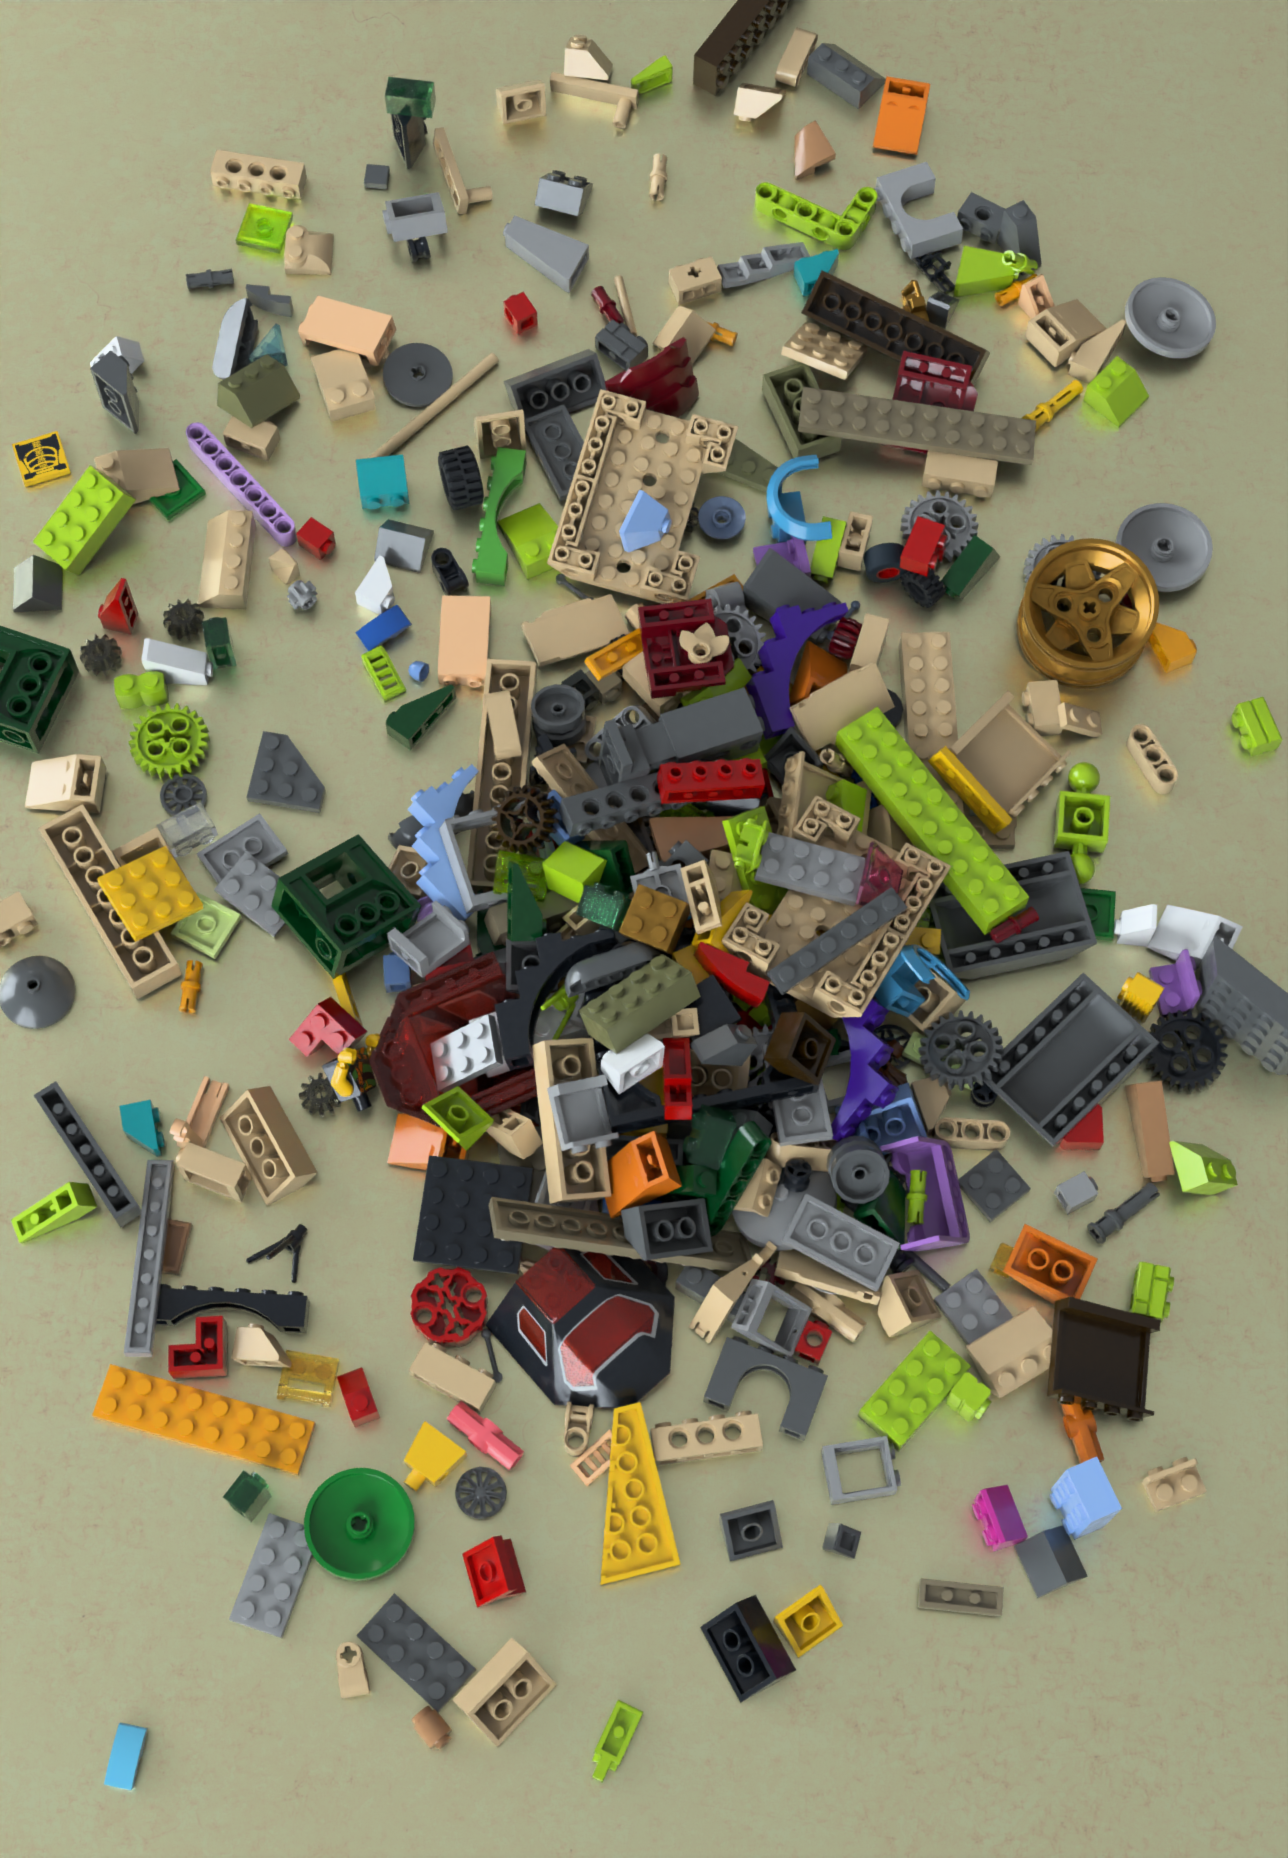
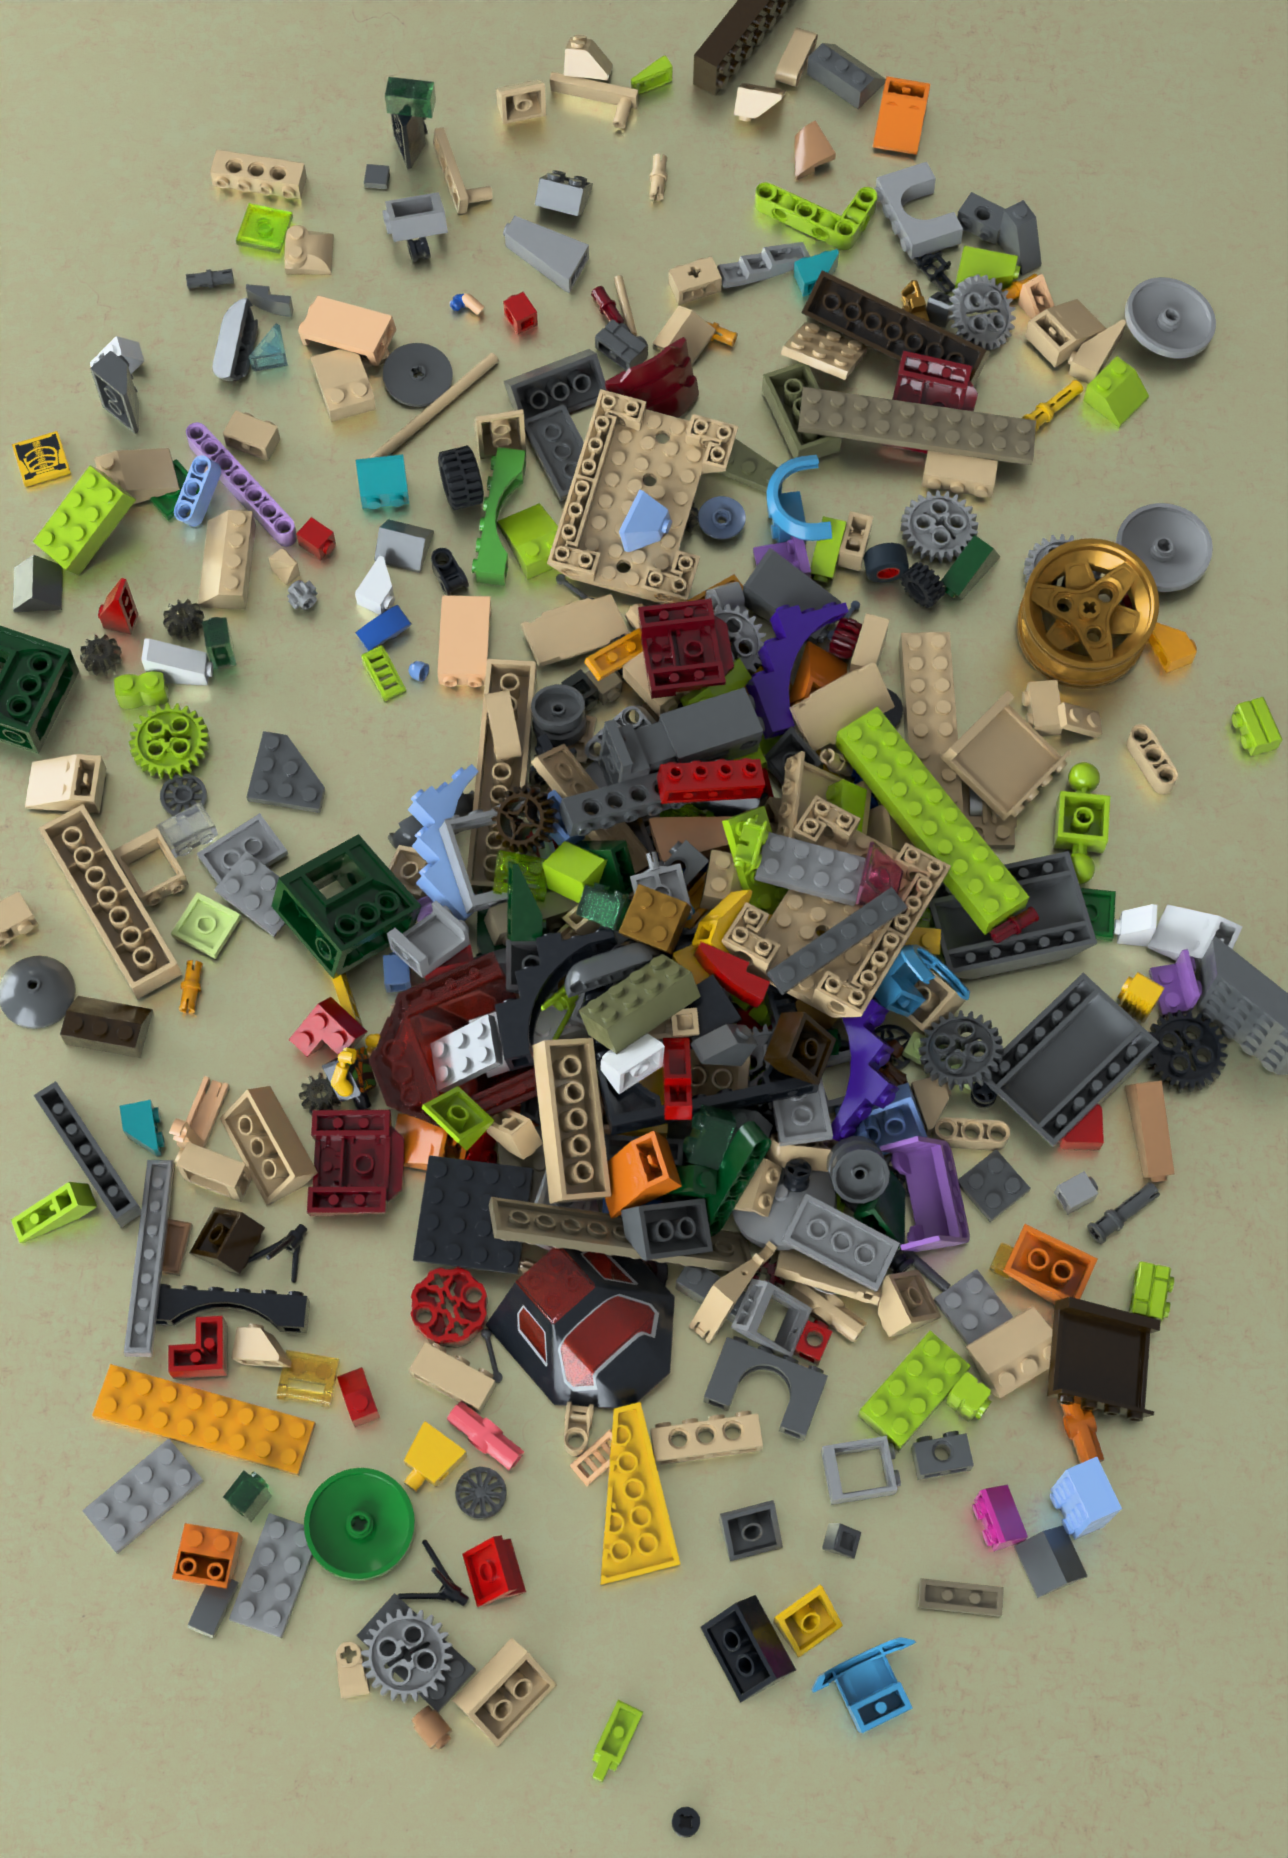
(106, 1026): none -> dark brown slope
(125, 1756): medium azure slope -> none
(142, 1496): none -> light grey plate
(150, 893): yellow plate -> none
(197, 503): none -> light blue beam
(207, 1556): none -> orange slope
(211, 1608): none -> dark grey slope
(227, 1239): none -> dark brown slope
(257, 391): olive slope -> none
(356, 1162): none -> dark red slope
(396, 1631): none -> light grey gear
(416, 717): dark green slope -> none
(448, 1590): none -> black plant
(466, 300): none -> arm
(483, 1150): none -> red plate
(581, 1114): light grey panel -> none
(683, 1820): none -> black wheel
(702, 896): tan slope -> none
(703, 642): tan plate -> none
(869, 1685): none -> dark azure piece
(916, 1197): lime pin -> none
(924, 547): red brick -> none
(929, 1466): none -> dark grey brick
(970, 790): yellow plate -> none
(980, 296): none -> light grey gear
(1019, 262): lime pin -> none
(1173, 1484): tan bracket -> none
(1202, 1168): lime slope -> none

